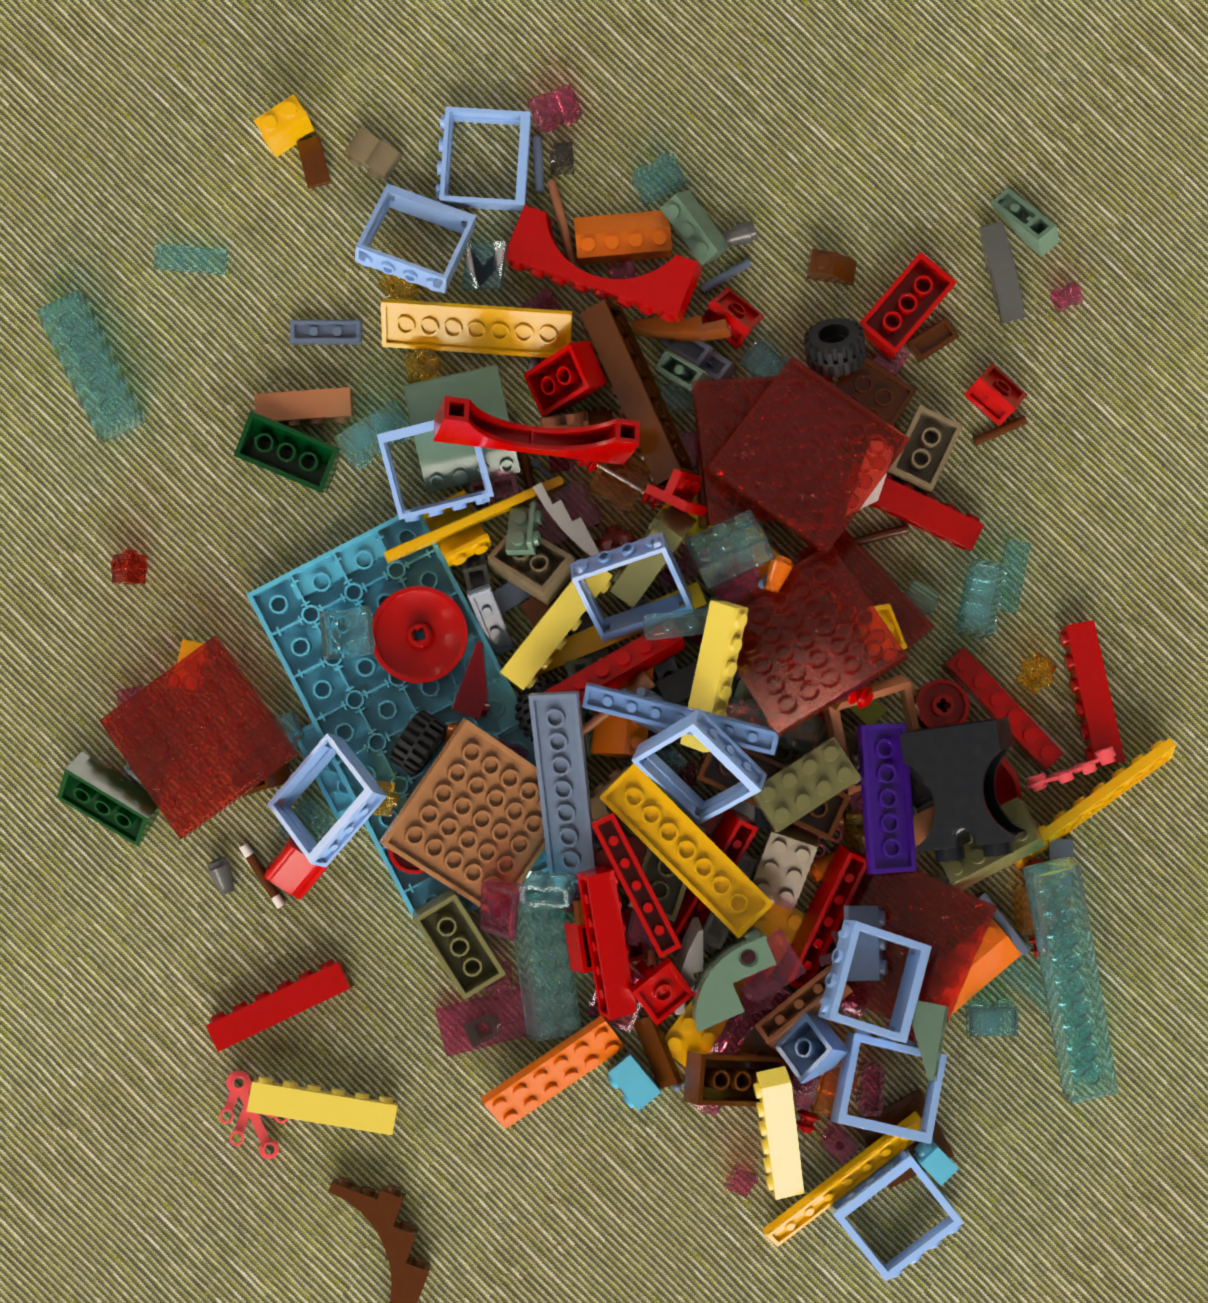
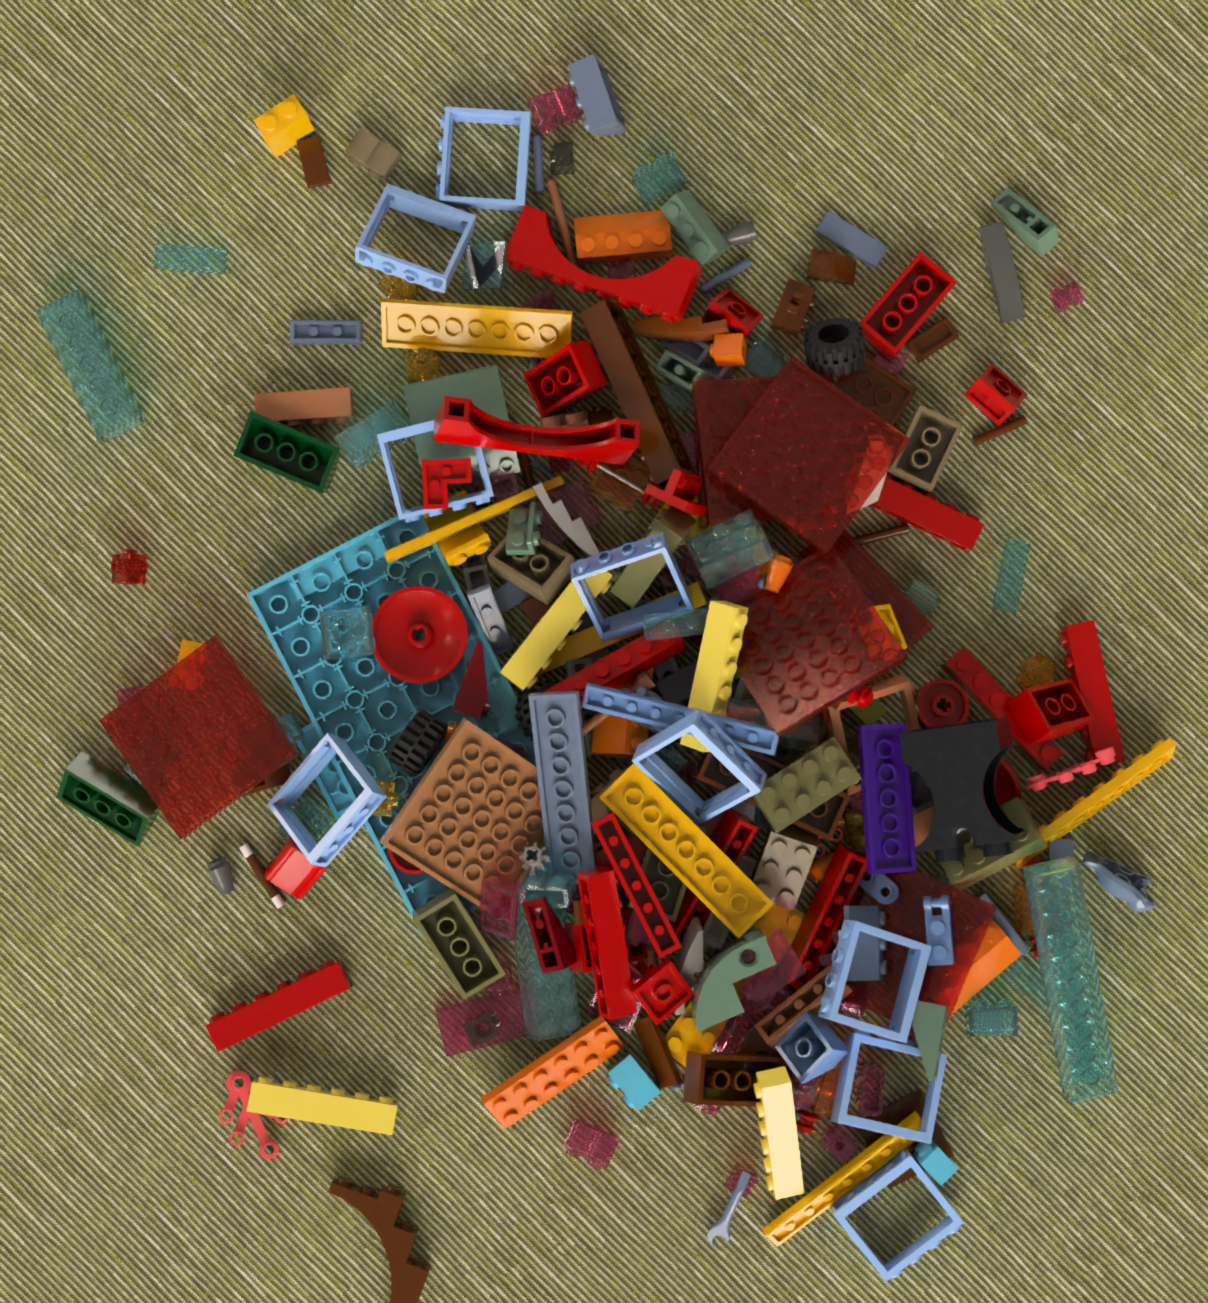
(437, 476): none -> red plate
(530, 853): none -> light grey gear
(549, 936): none -> dark red slope
(590, 1143): none -> clear pink brick
(596, 97): none -> sand blue slope
(607, 540): clear red brick -> none
(722, 1226): none -> sand blue piece
(729, 349): none -> orange brick
(793, 308): none -> reddish brown brick
(851, 239): none -> sand blue tile
(877, 884): none -> medium blue plate
(939, 930): none -> medium blue plate
(981, 598): clear light blue brick -> none
(1050, 710): none -> red brick
(1121, 882): none -> sand blue animal

